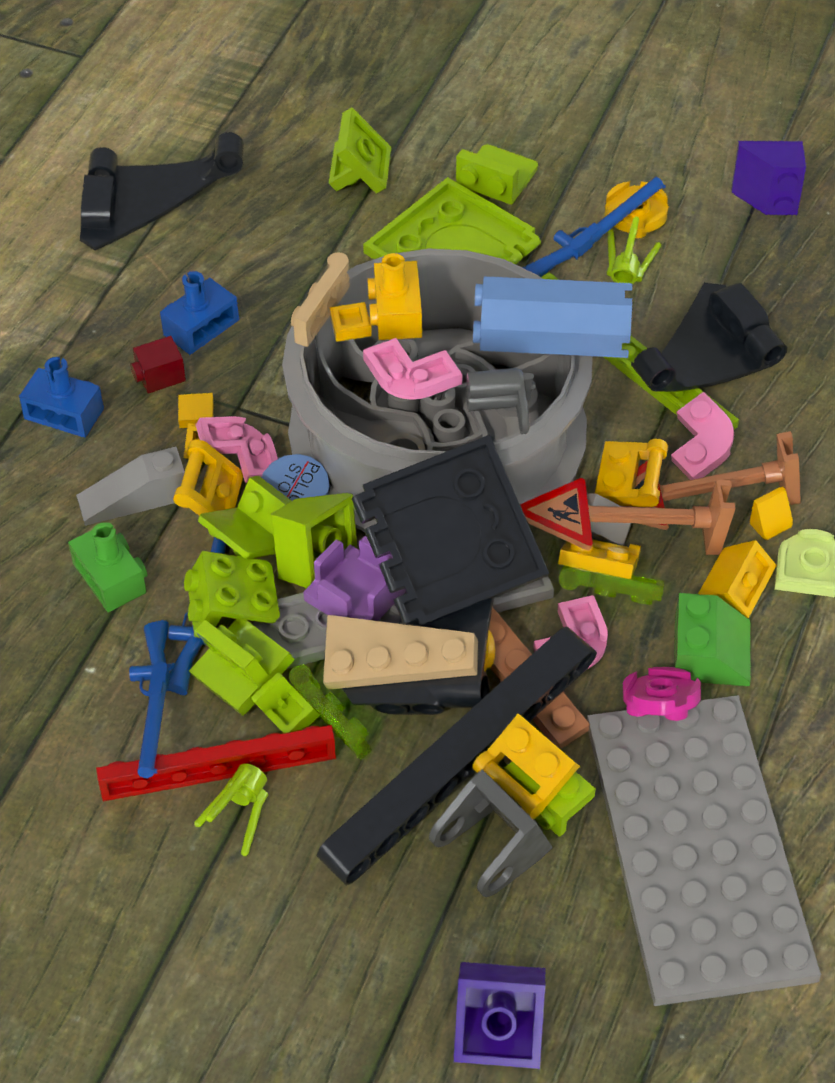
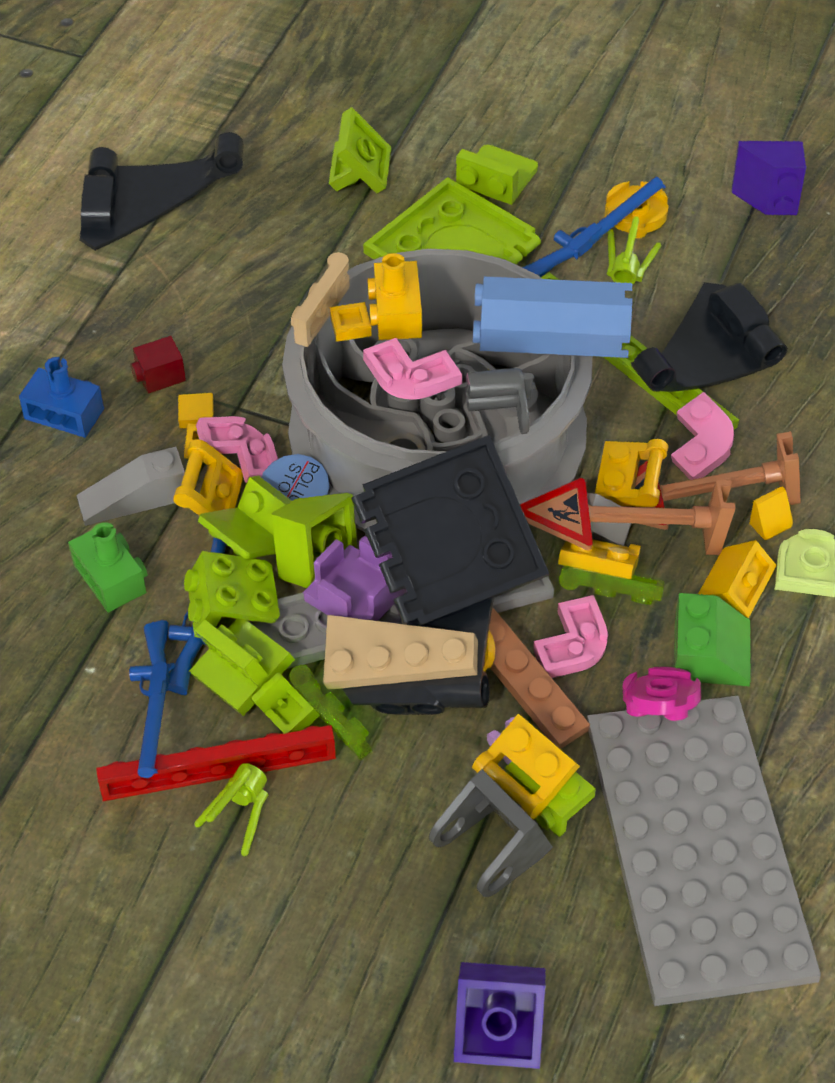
(200, 313): blue brick -> none
(451, 757): black beam -> none

